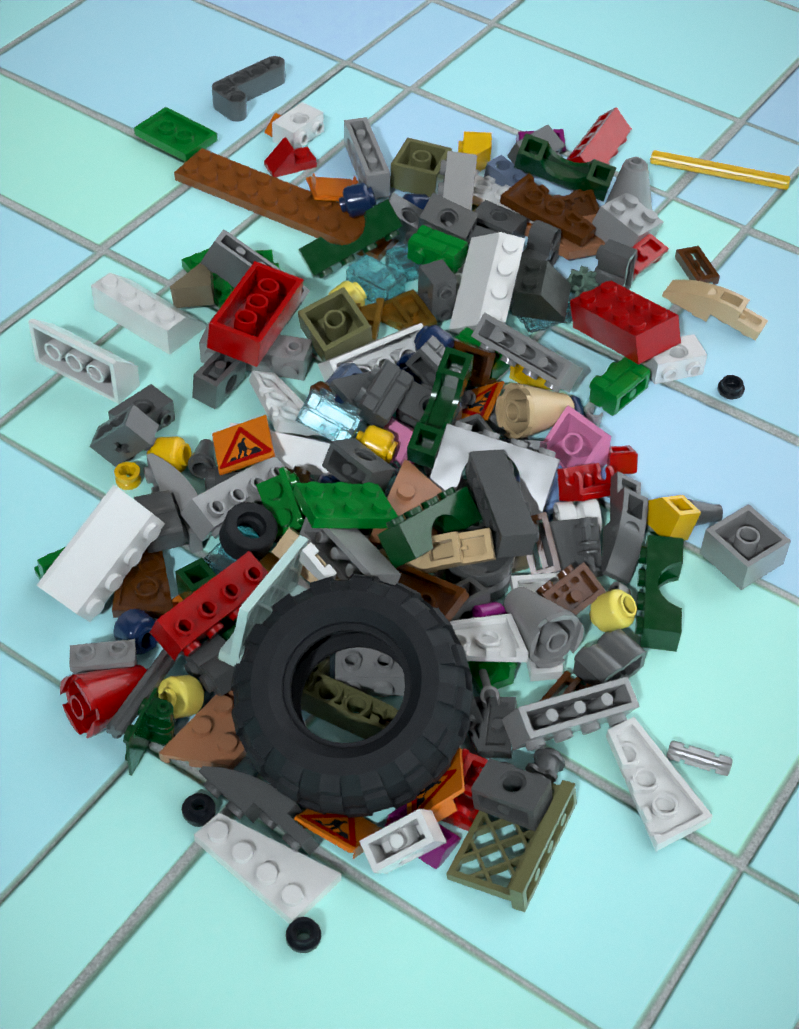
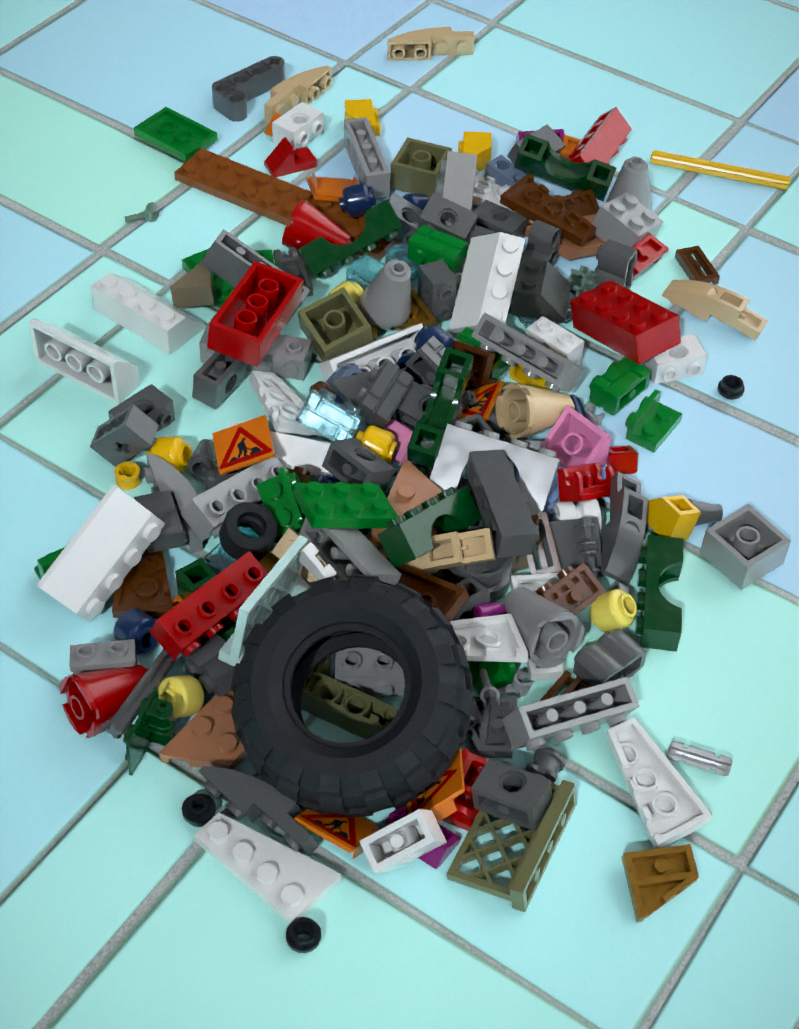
(149, 214): none -> sand green hand
(293, 266): none -> dark grey hinge
(299, 88): none -> tan slope
(309, 225): none -> red cone
(363, 108): none -> yellow slope
(388, 296): none -> light grey cone
(425, 42): none -> tan slope
(517, 686): none -> light grey hand
(556, 339): none -> white brick
(570, 144): none -> orange tile
(651, 422): none -> green bracket
(658, 876): none -> pearl gold wing

